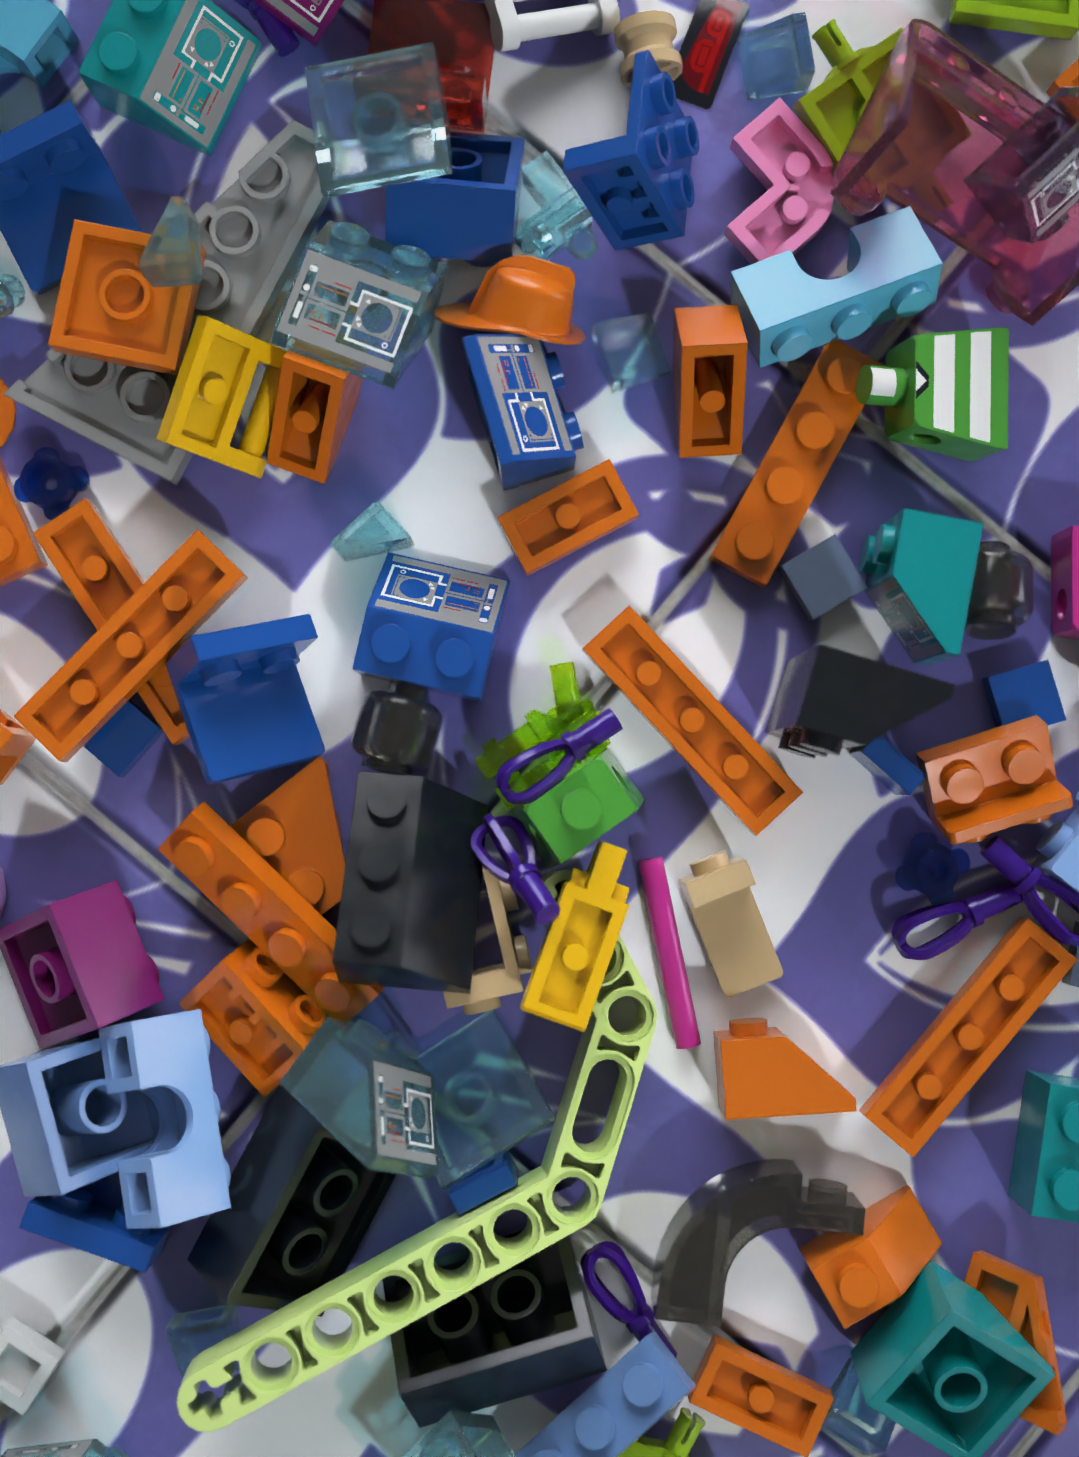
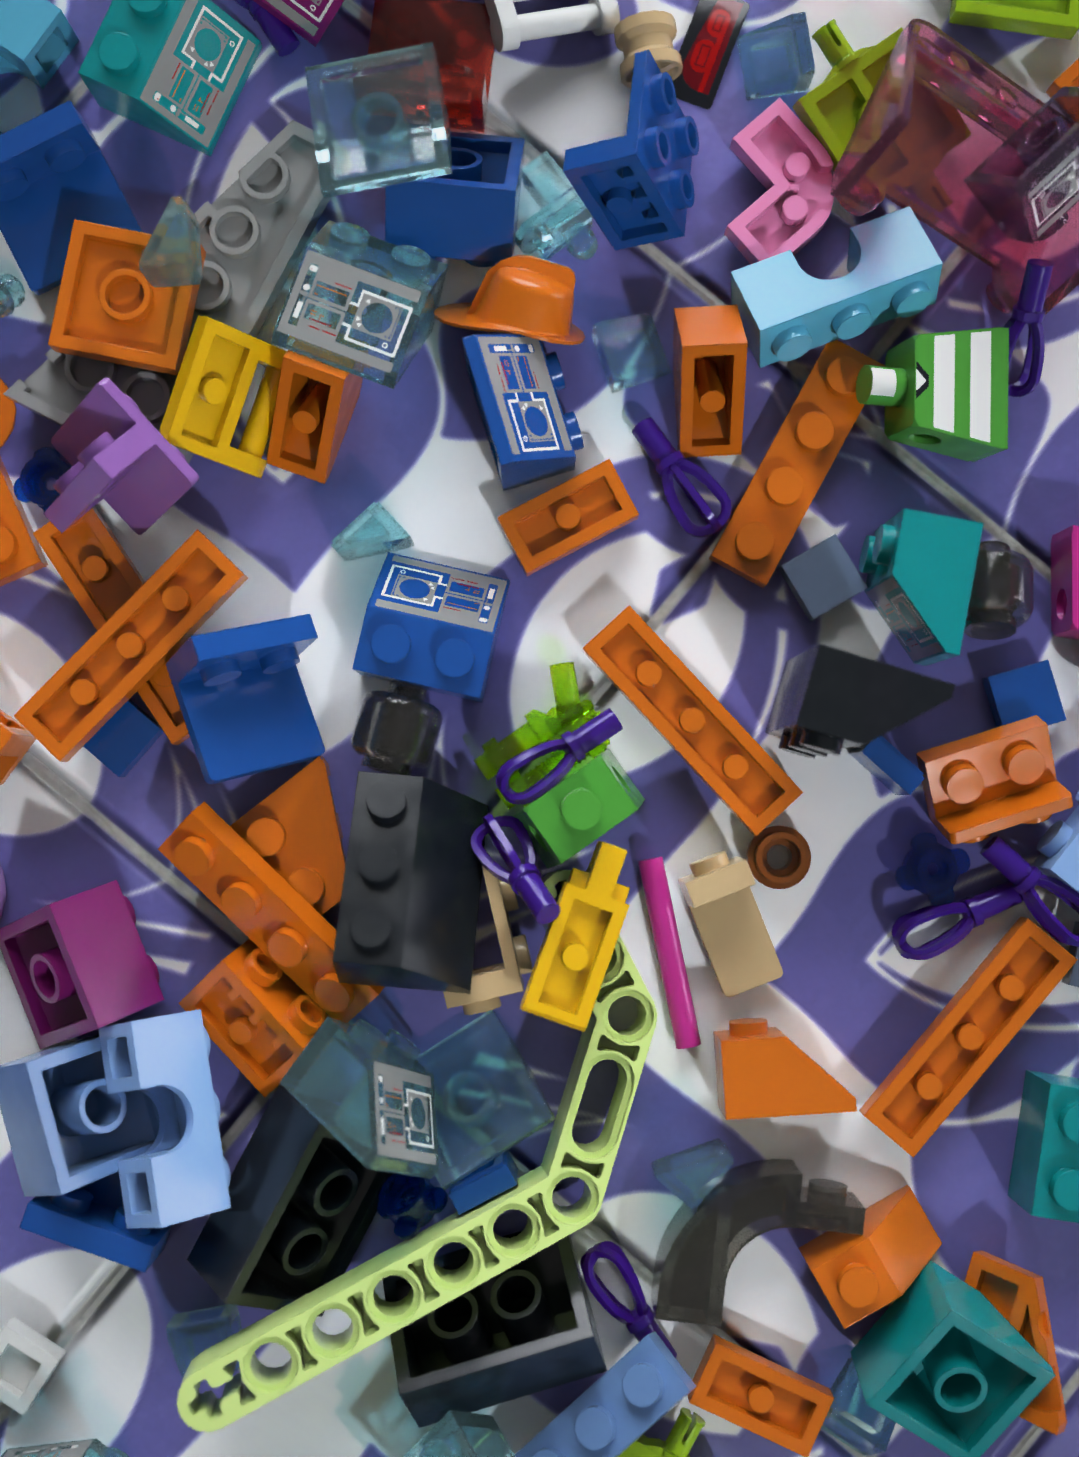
(117, 460): none -> medium lavender bracket
(410, 1203): none -> clear blue plate
(672, 464): none -> dark purple piece
(694, 1171): none -> clear light blue slope
(797, 863): none -> dark orange plate
(1030, 311): none -> dark purple piece

